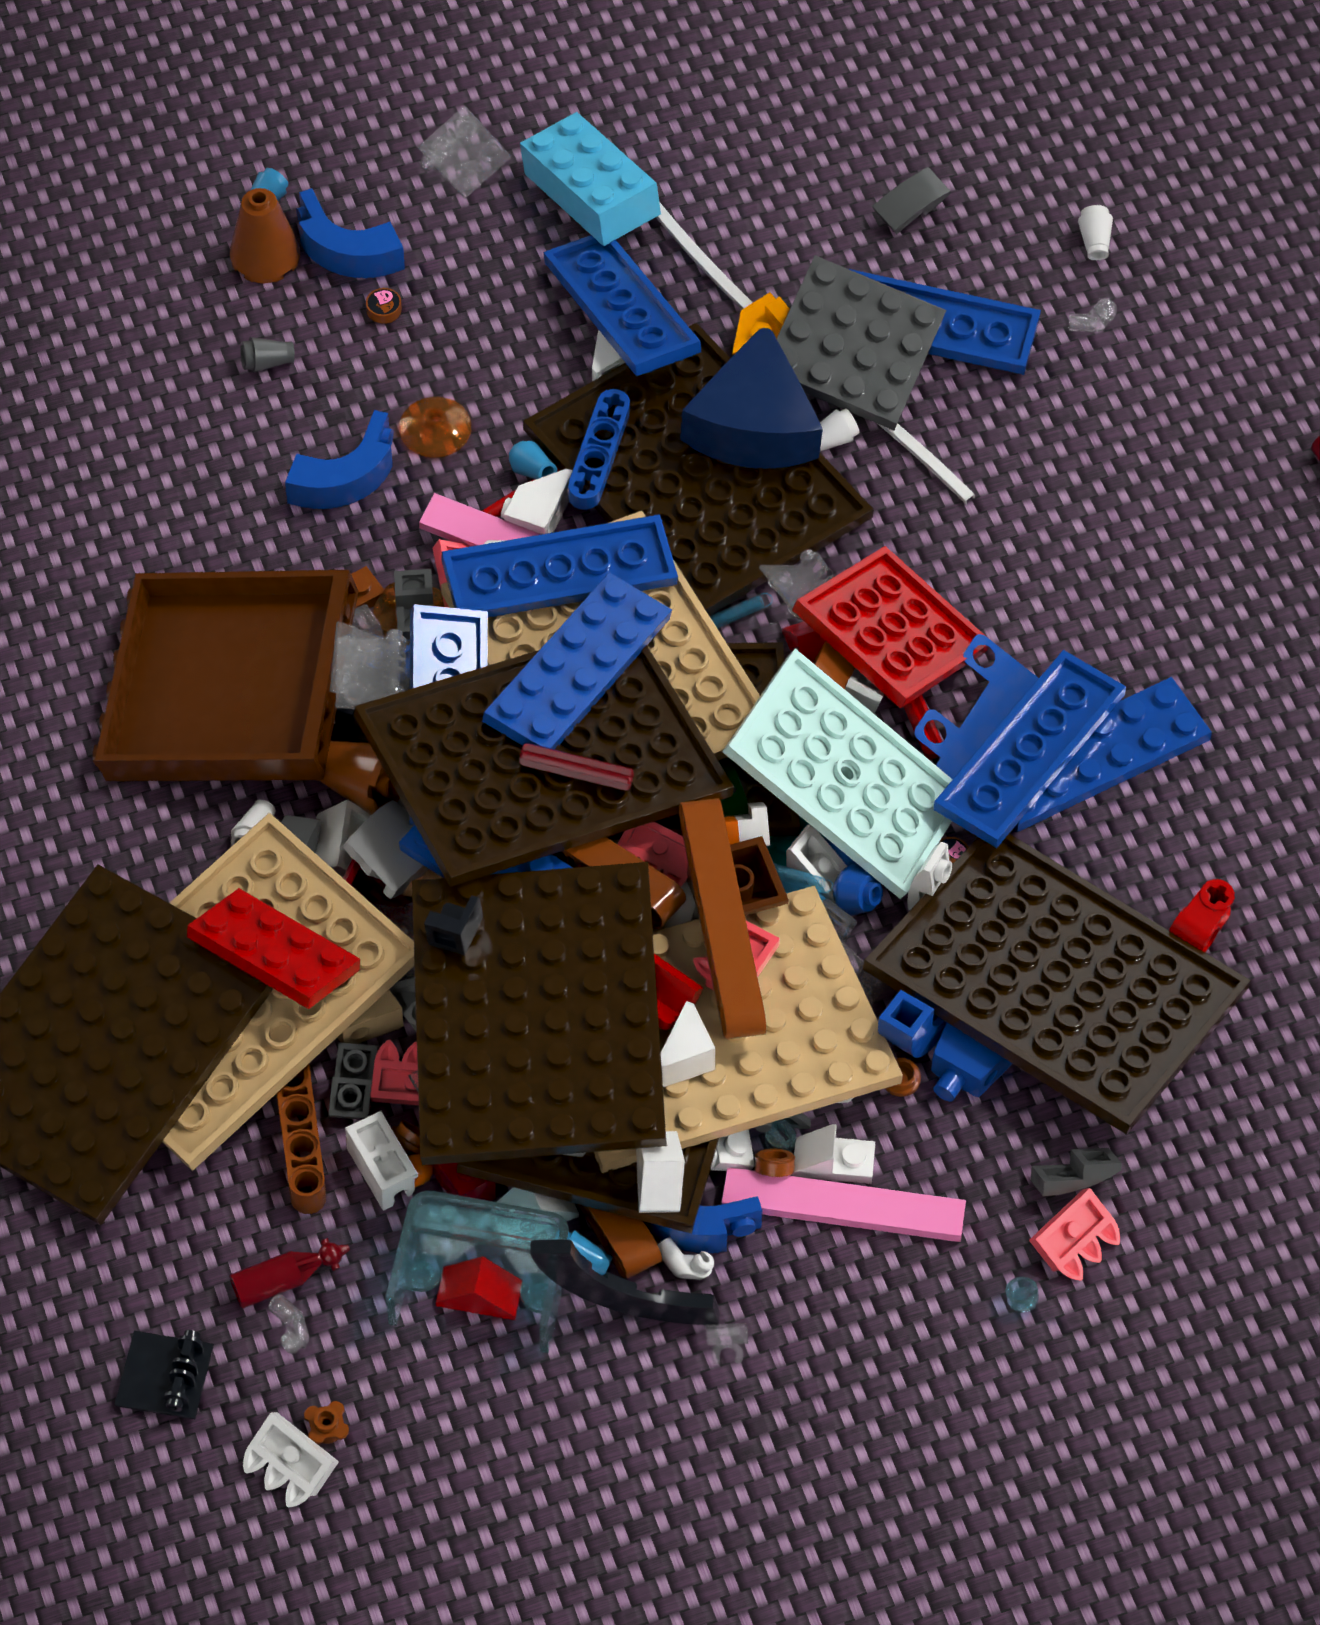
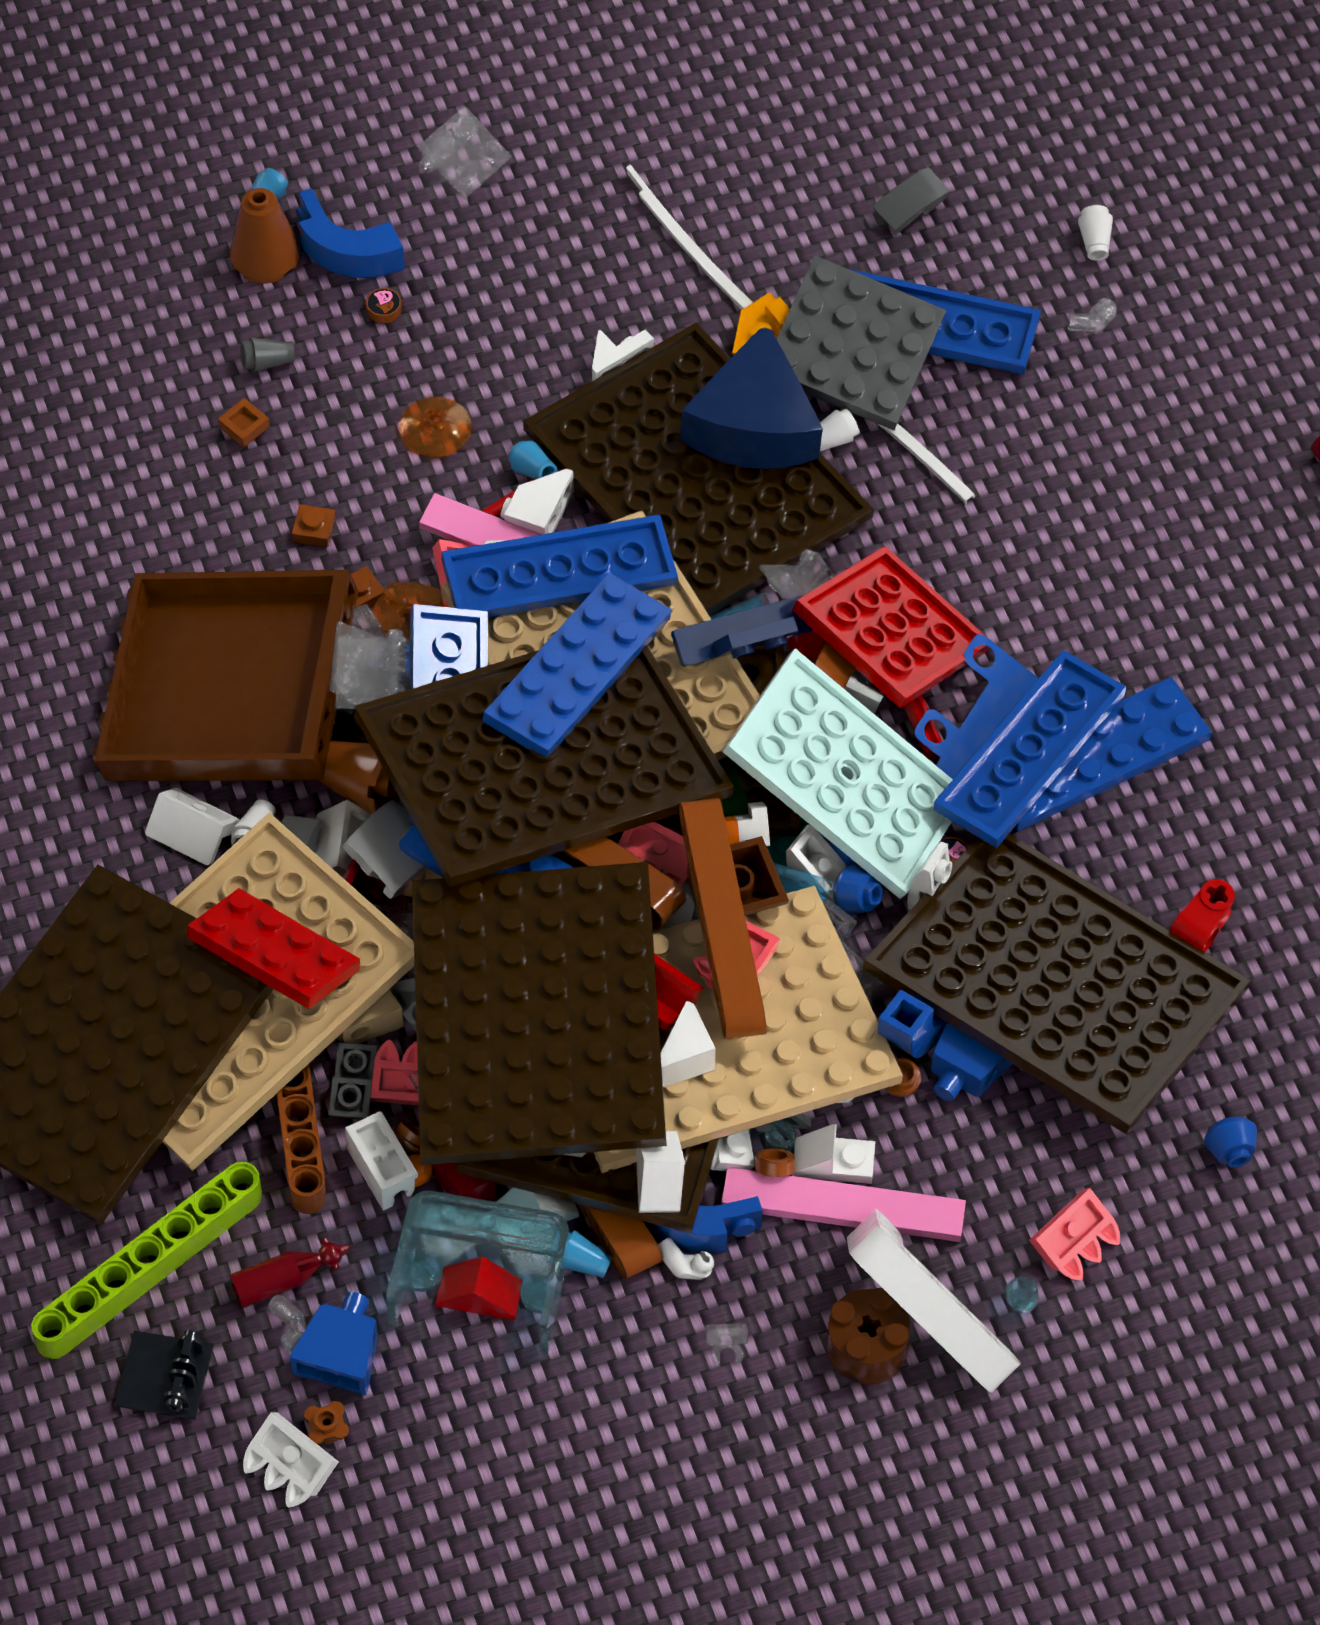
(139, 1276): none -> lime beam
(189, 825): none -> white panel
(243, 422): none -> dark orange plate
(313, 525): none -> dark orange plate
(338, 1346): none -> blue torso
(347, 479): blue arch -> none
(410, 589): dark grey slope -> none
(454, 926): black panel -> none
(574, 1273): black tile -> none
(576, 766): dark red axle -> none
(590, 178): medium azure brick -> none
(596, 448): blue beam -> none
(622, 304): blue plate -> none
(739, 633): none -> dark blue bracket
(868, 1336): none -> reddish brown brick
(881, 1253): none -> white beam
(1085, 1170): dark grey slope -> none
(1232, 1140): none -> blue cone

